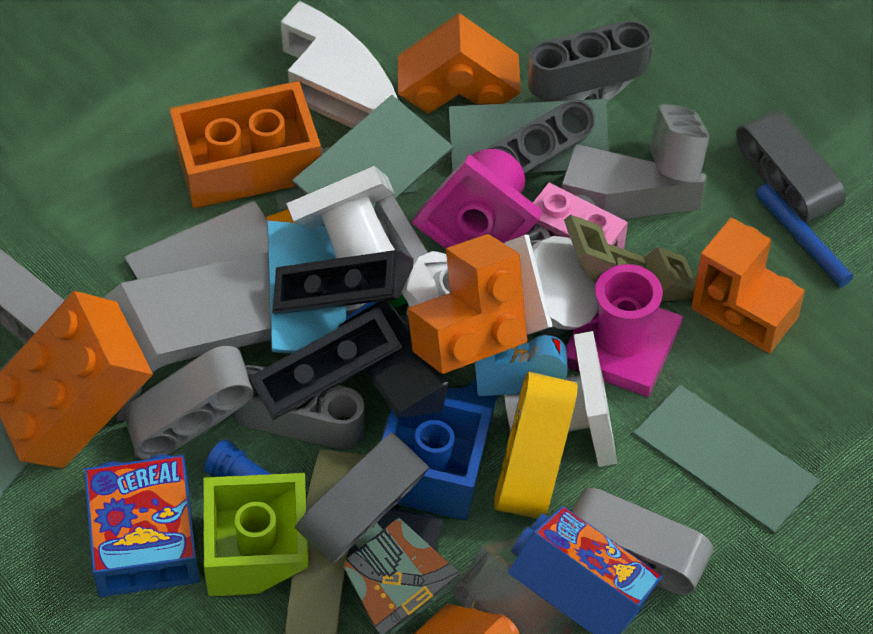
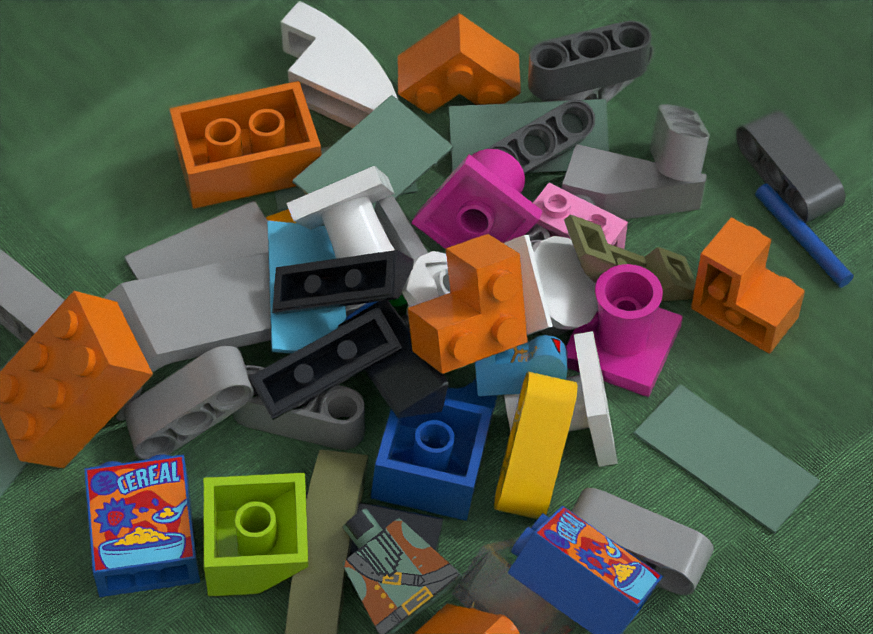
(230, 461): blue pin -> none
(361, 498): dark grey beam -> none

